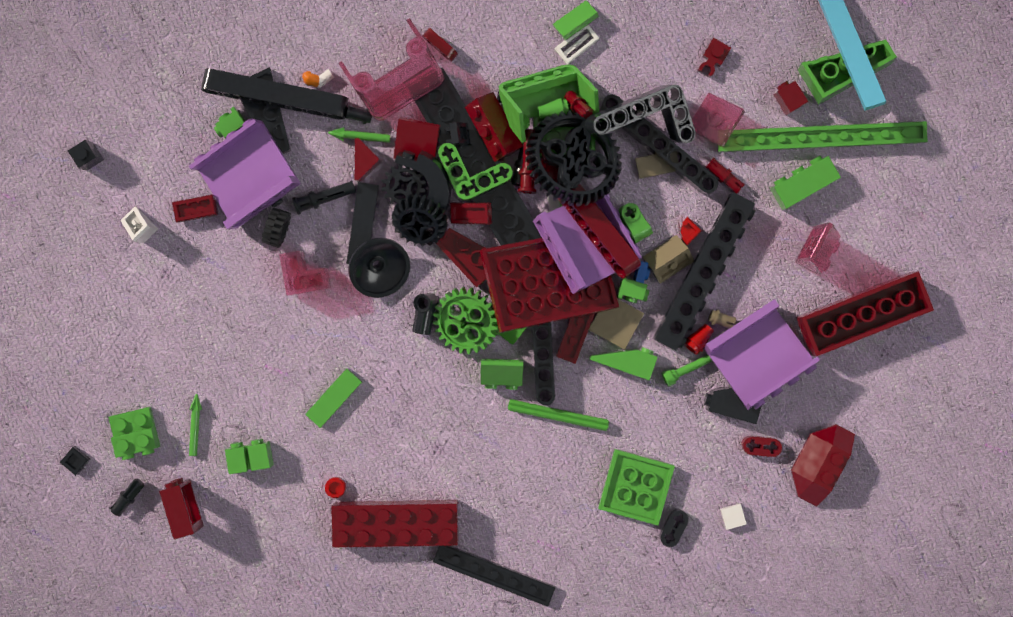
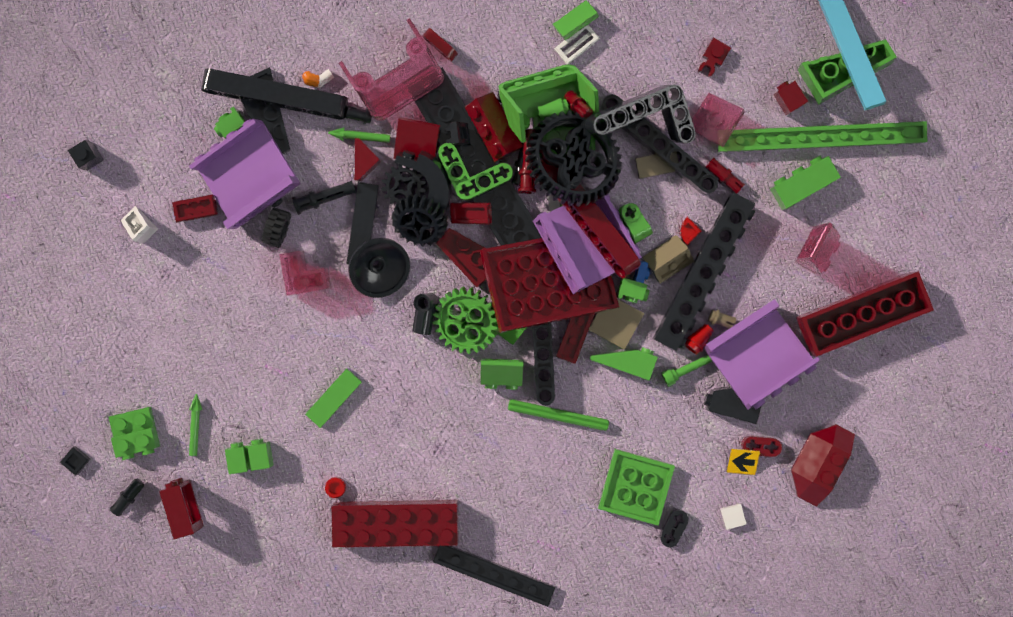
(743, 461): none -> yellow sticker

